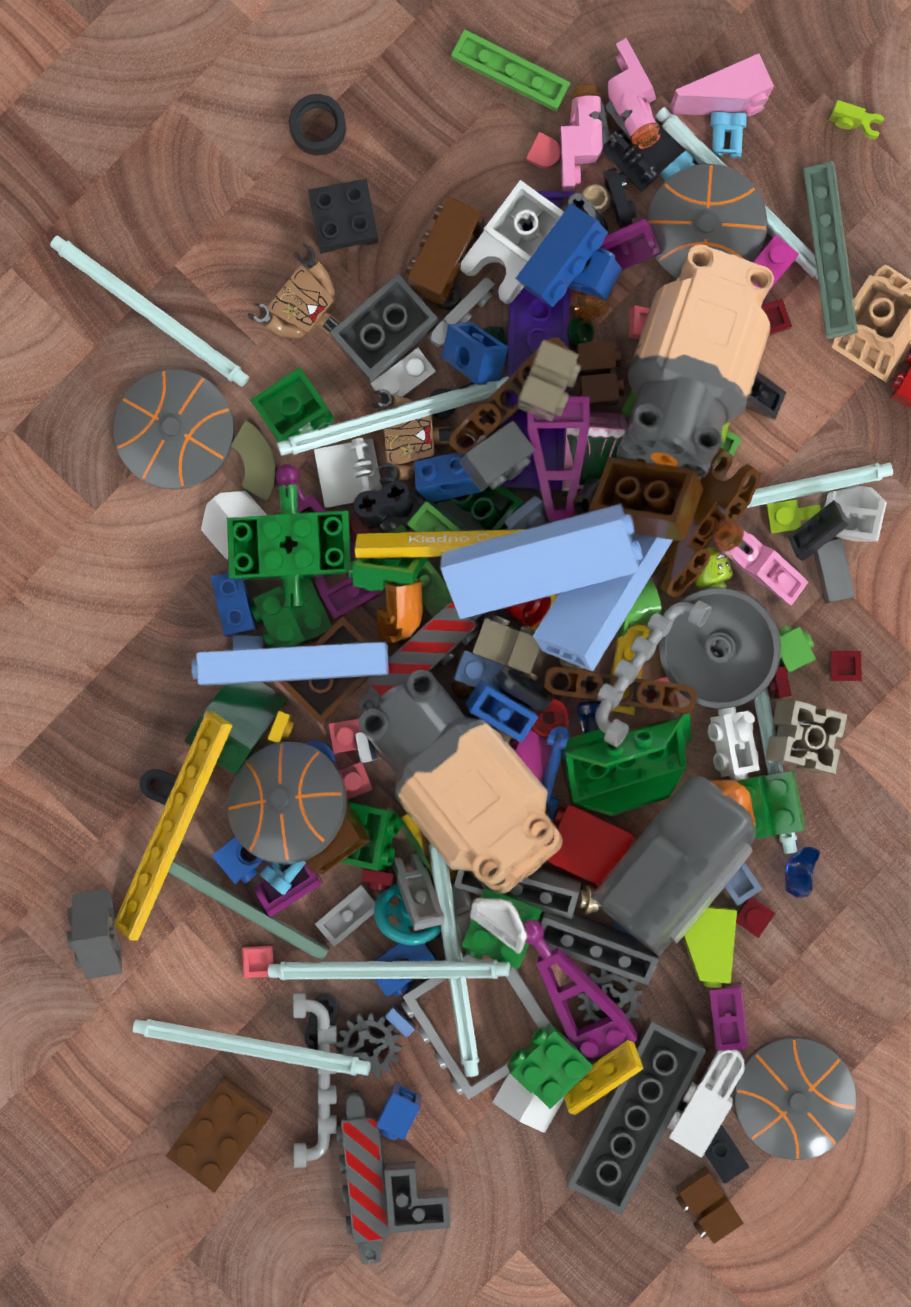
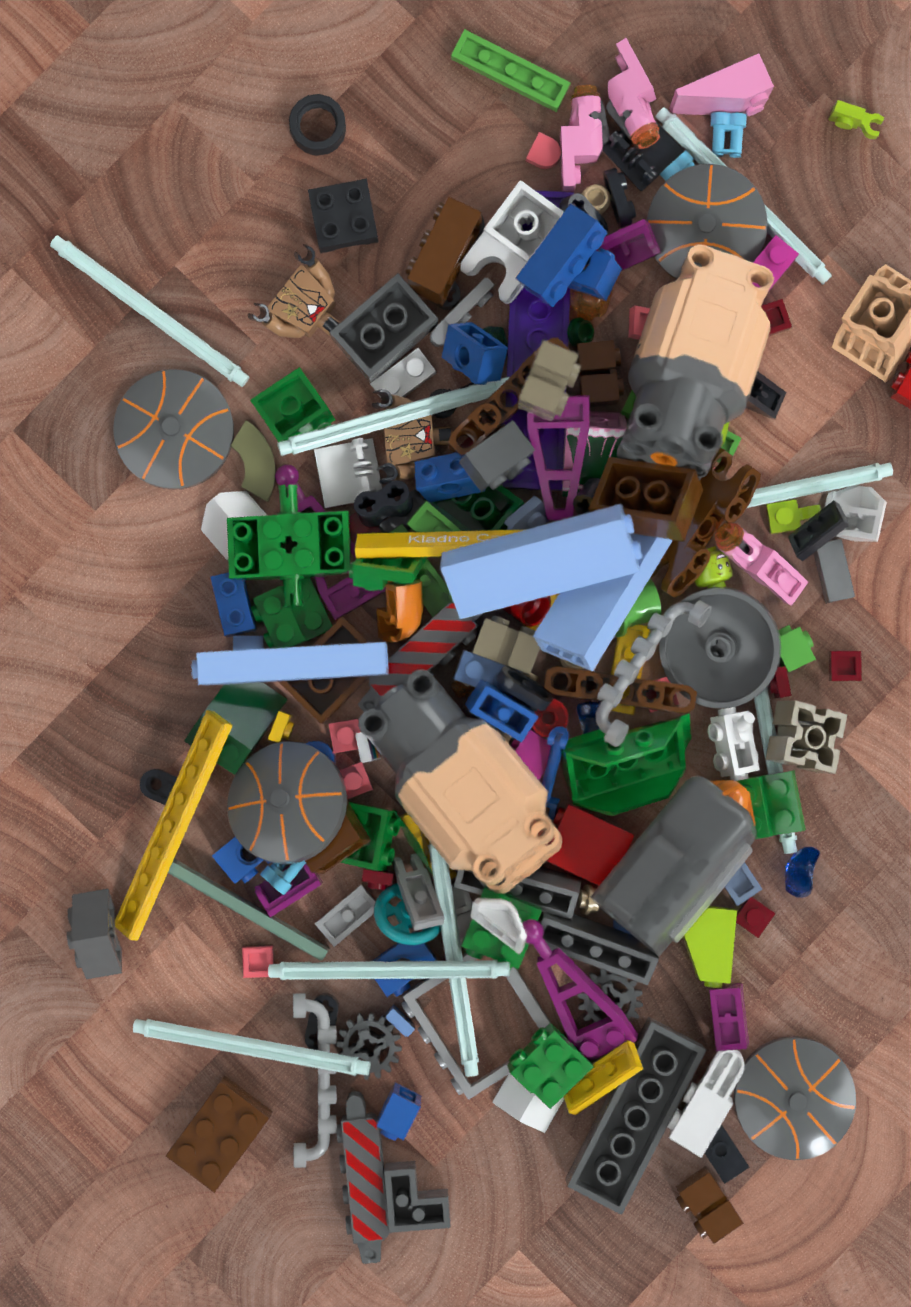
(830, 250): sand green tile -> none

